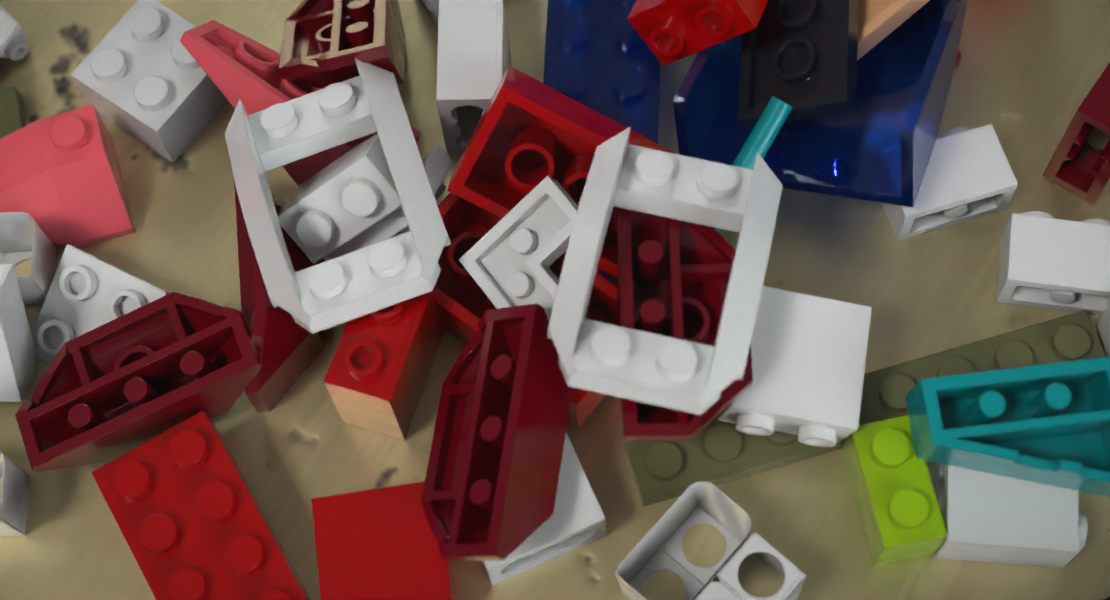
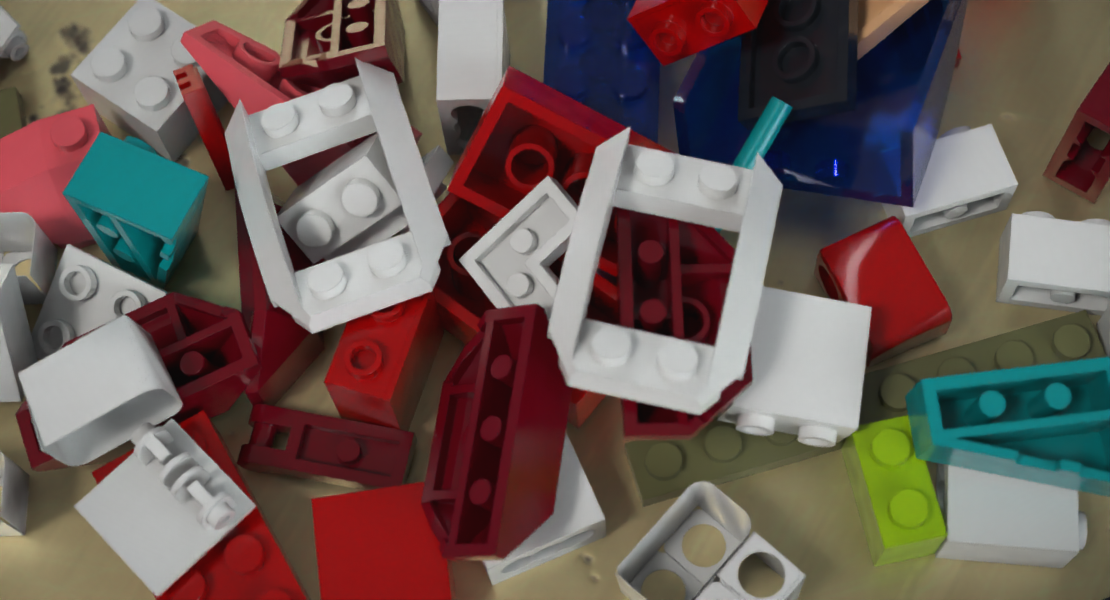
(98, 392): none -> white piece
(137, 206): none -> teal wedge
(164, 505): none -> white hinge
(206, 121): none -> red tile
(327, 449): none -> dark red plate
(886, 273): none -> red piece

